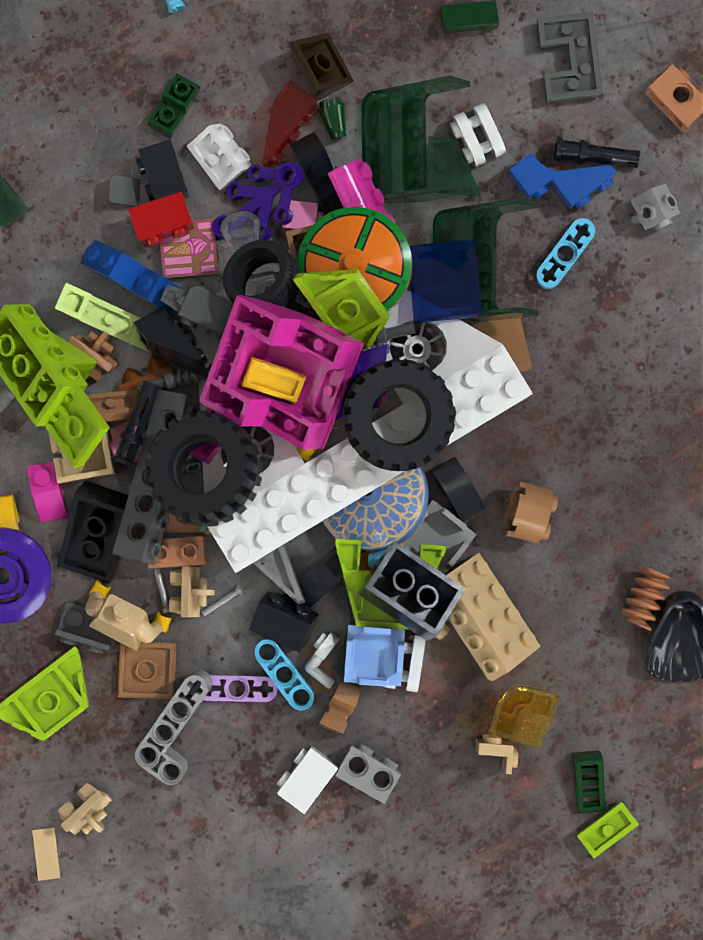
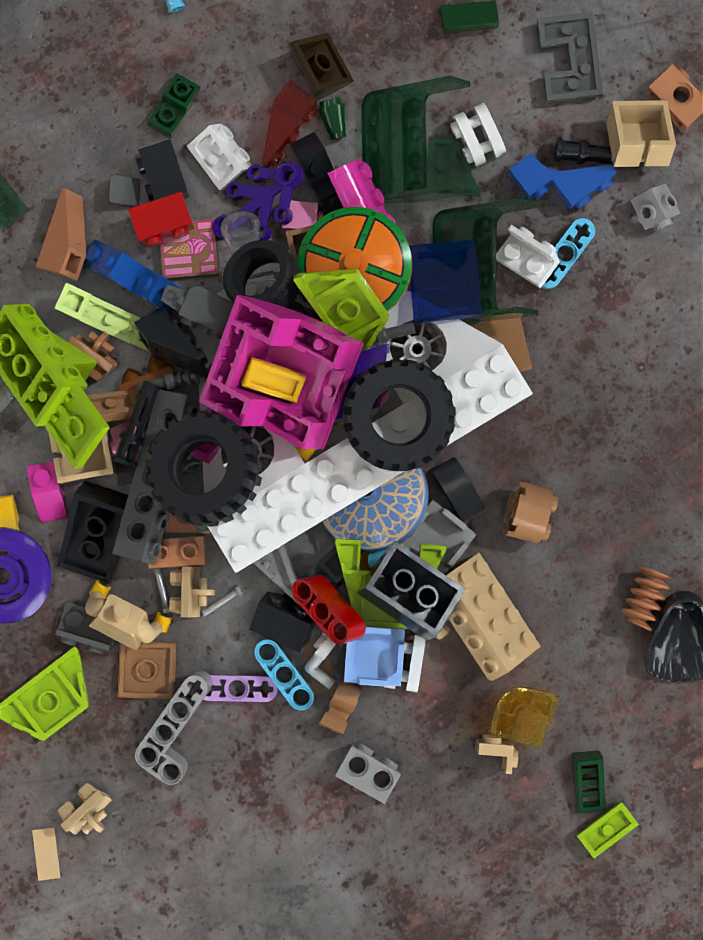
(65, 239): none -> nougat slope
(306, 779): white brick -> none
(328, 609): none -> red beam
(527, 256): none -> white bracket
(640, 133): none -> tan piece

